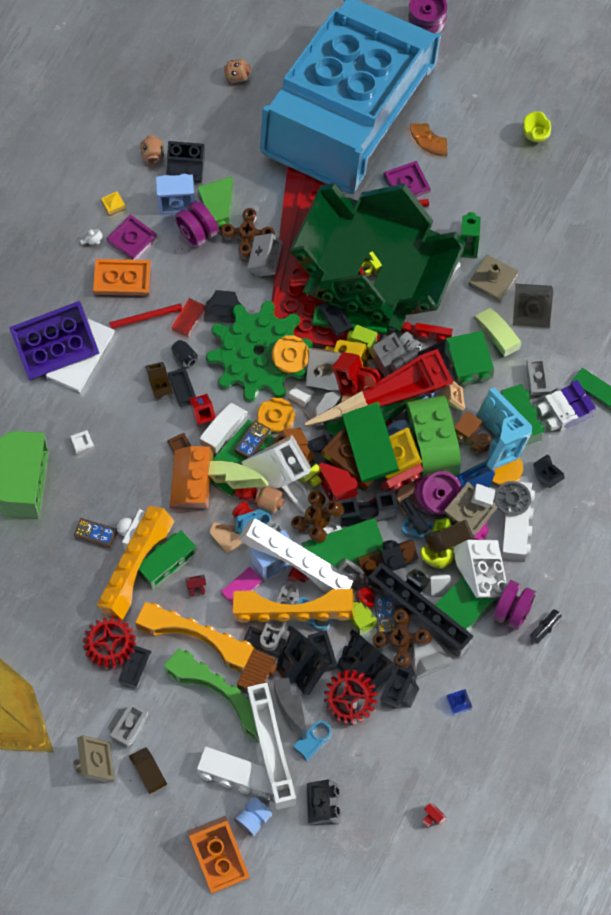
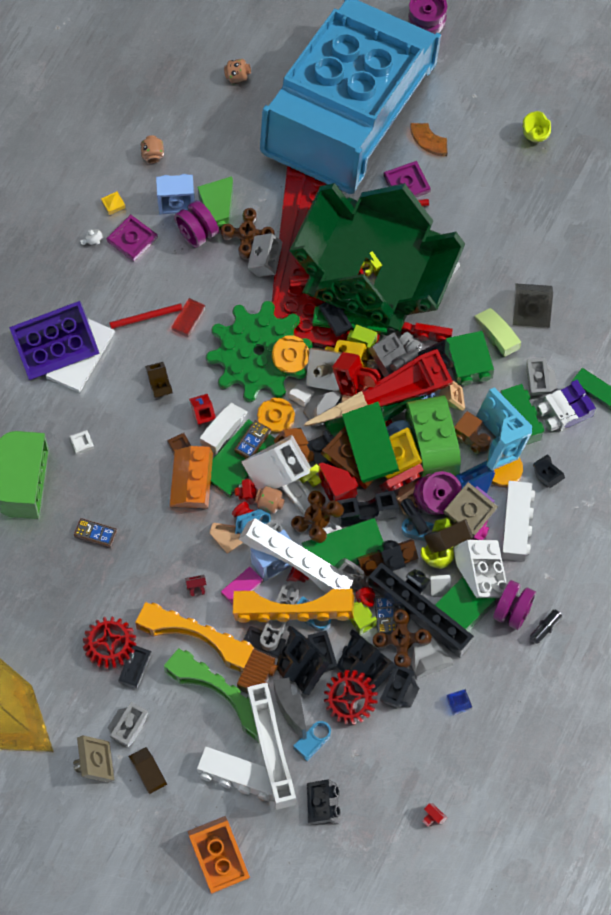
(118, 592): light orange arch -> none
(122, 277): orange plate -> none
(127, 527): white tile -> none
(166, 559): green brick -> none
(181, 386): black tile -> none
(184, 353): black brick -> none
(186, 159): black brick -> none
(220, 307): black slope -> none
(235, 475): yellowish green slope -> none
(255, 813): light blue wheel -> none
(470, 228): green torso -> none
(483, 496): white slope -> none
(493, 278): dark tan tile -> none
(512, 498): dark grey wheel -> none

